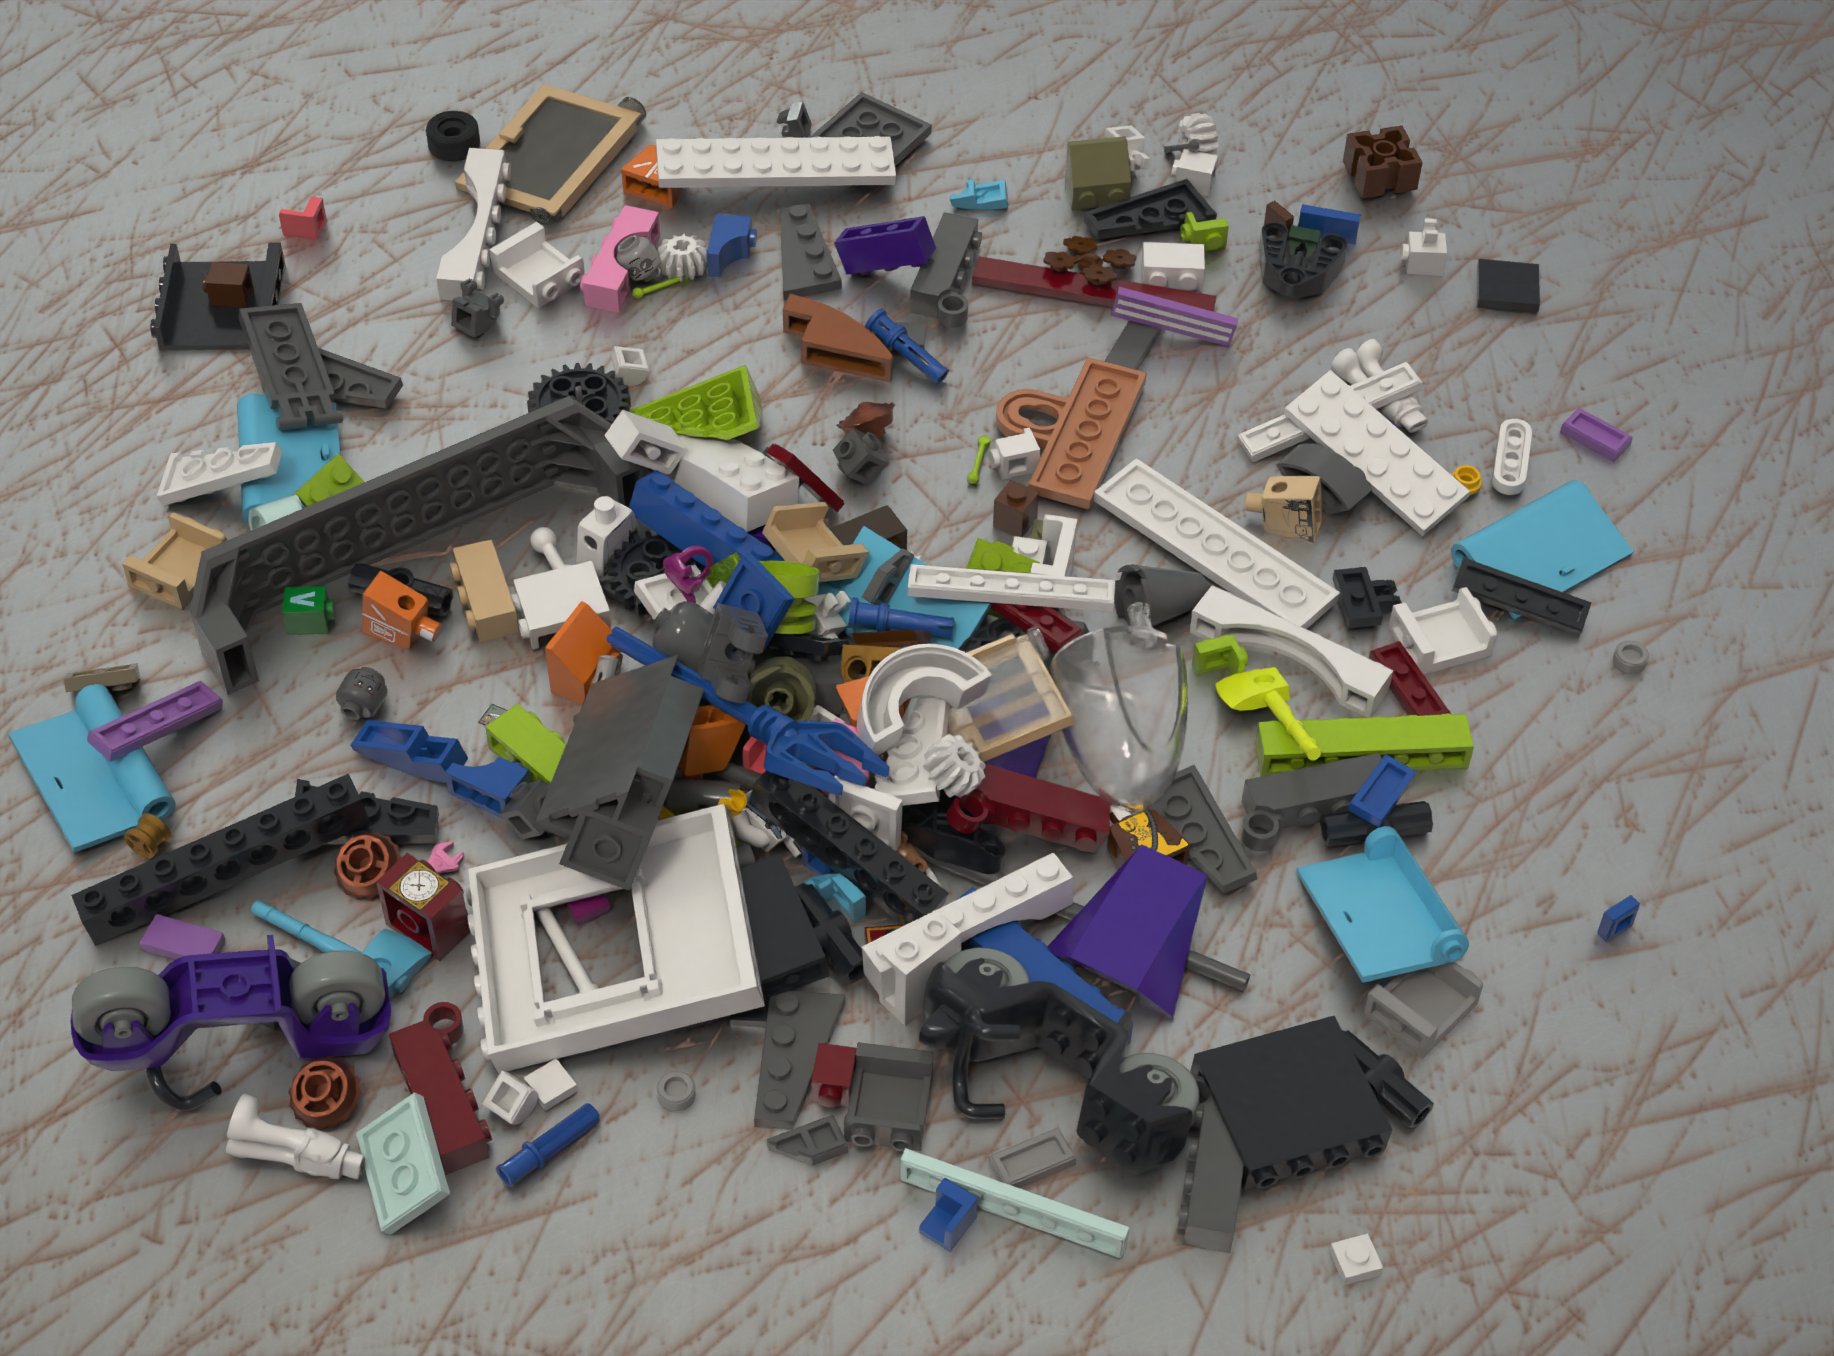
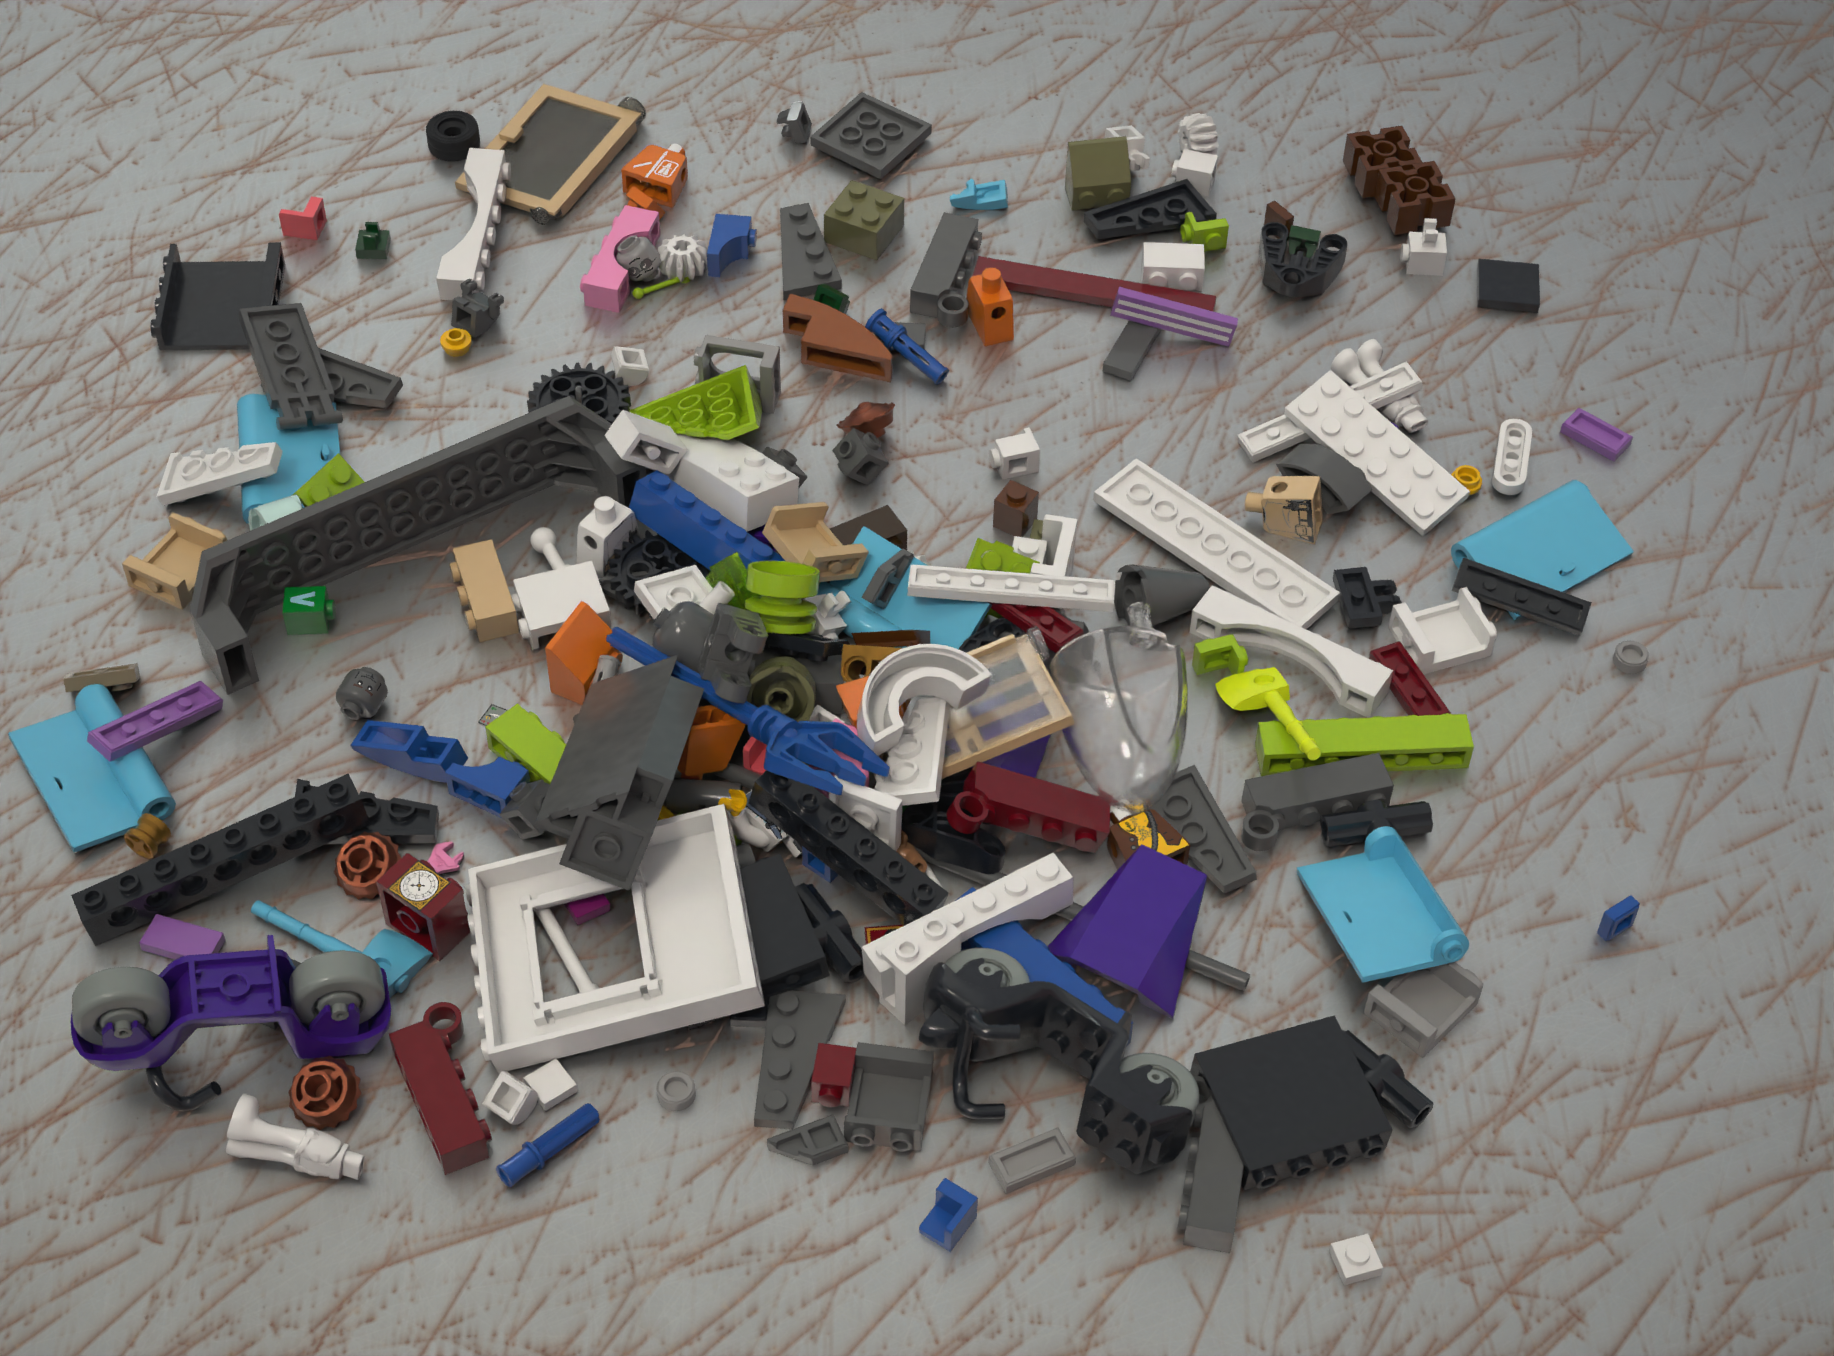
(228, 284): reddish brown brick -> none
(372, 242): none -> dark green tile
(396, 613): orange torso -> none
(402, 1163): light aqua tile -> none
(438, 596): black piece -> none
(456, 342): none -> yellow plate
(535, 266): white panel -> none
(641, 200): none -> orange tile
(679, 573): magenta piece -> none
(757, 591): blue tile -> none
(770, 380): none -> light grey panel
(775, 162): white plate -> none
(807, 478): dark red tile -> none
(832, 298): none -> dark green tile
(842, 891): medium azure slope -> none
(864, 220): none -> olive brick
(883, 617): blue pin -> none
(885, 245): dark purple brick -> none
(954, 765): white gear -> none
(983, 443): lime hinge -> none
(986, 295): none -> orange torso
(1018, 1204): light aqua tile -> none
(1085, 431): nougat plate -> none
(1088, 262): reddish brown plant -> none
(1192, 146): dark grey hinge -> none
(1330, 222): blue tile -> none
(1382, 791): blue tile -> none
(1413, 196): none -> reddish brown brick

